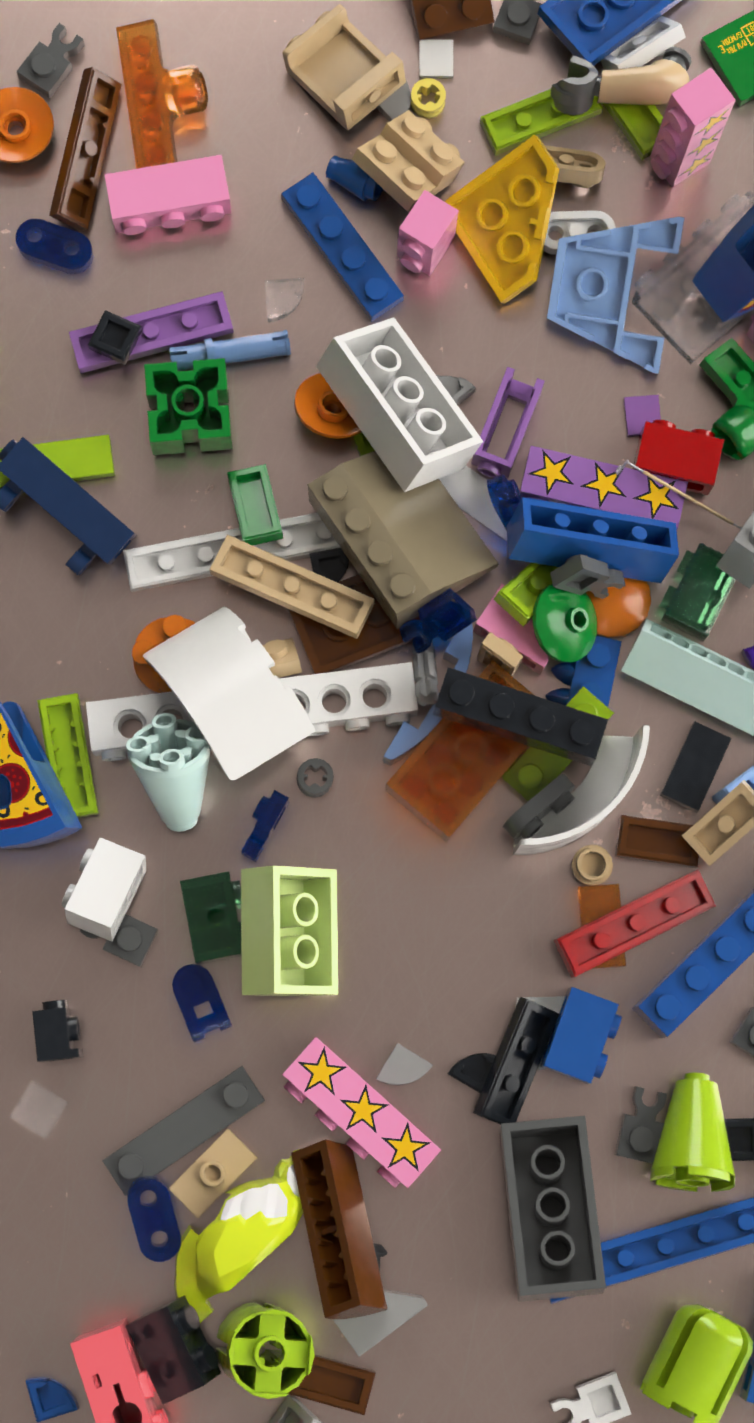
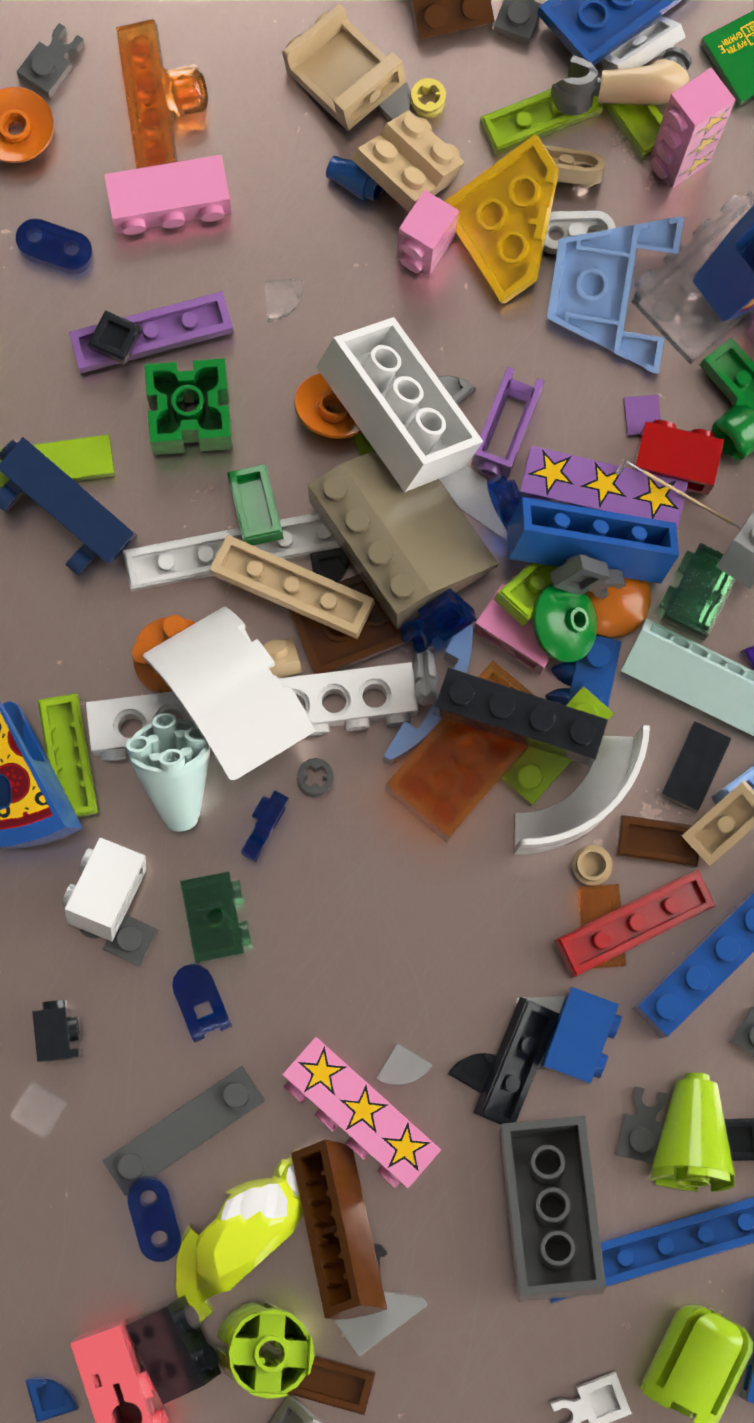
(85, 149): reddish brown plate -> none
(213, 1173): tan plate -> none
(233, 350): medium blue pin -> none
(289, 931): yellowish green brick -> none
(342, 246): blue plate -> none
(436, 58): white piece -> none
(501, 652): tan plate -> none
(527, 819): dark grey plate -> none

